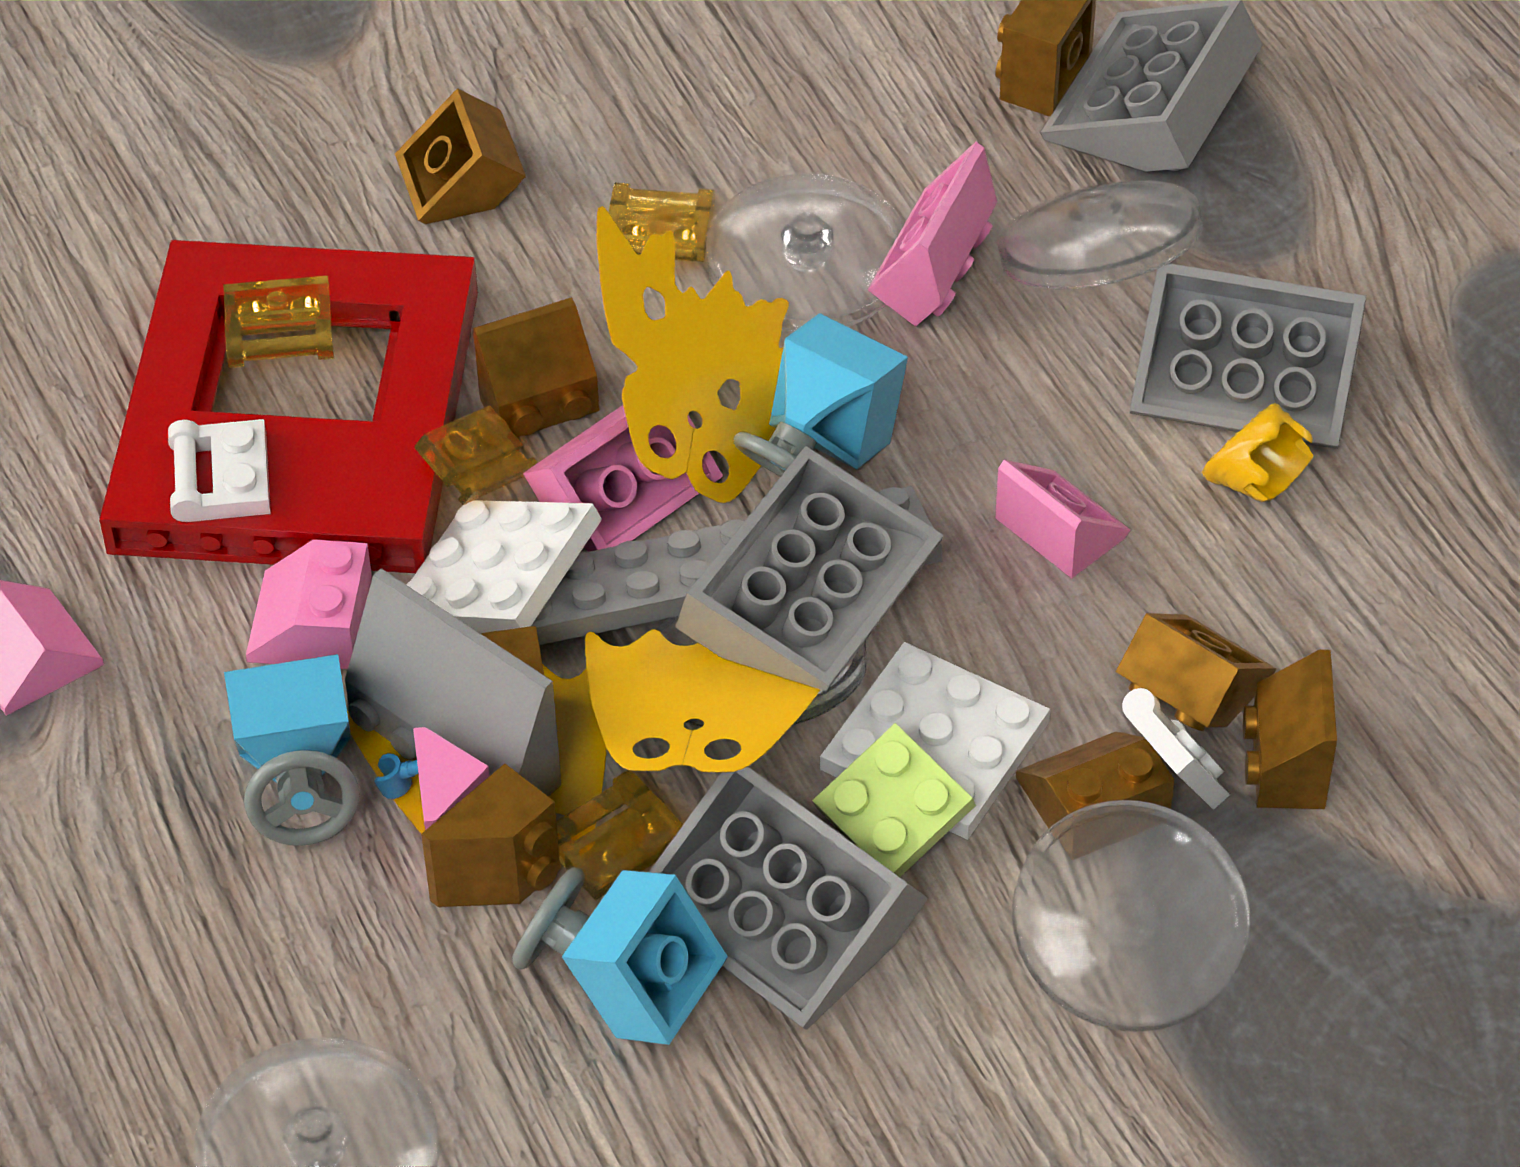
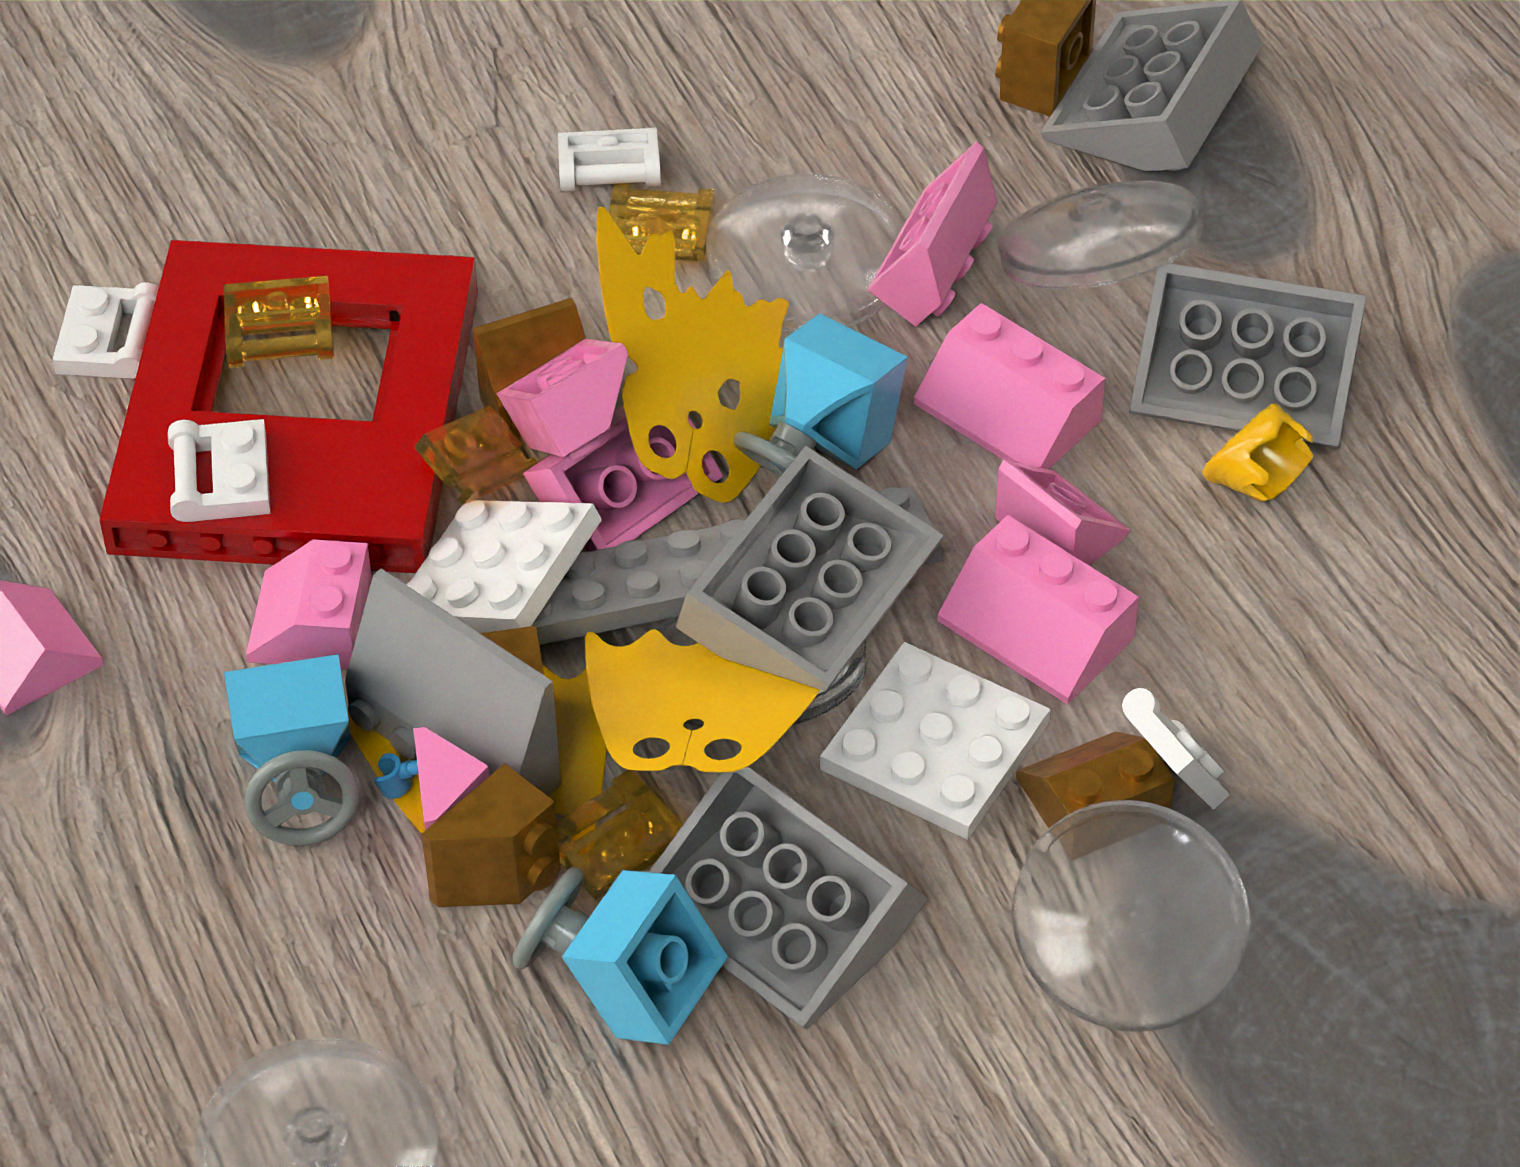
(92, 329): none -> white plate
(460, 160): pearl gold slope -> none
(568, 398): none -> bright pink slope
(608, 158): none -> white plate
(894, 801): yellowish green plate -> none
(1011, 390): none -> bright pink slope
(1039, 609): none -> bright pink slope
(1192, 669): pearl gold slope -> none
(1292, 735): pearl gold slope -> none

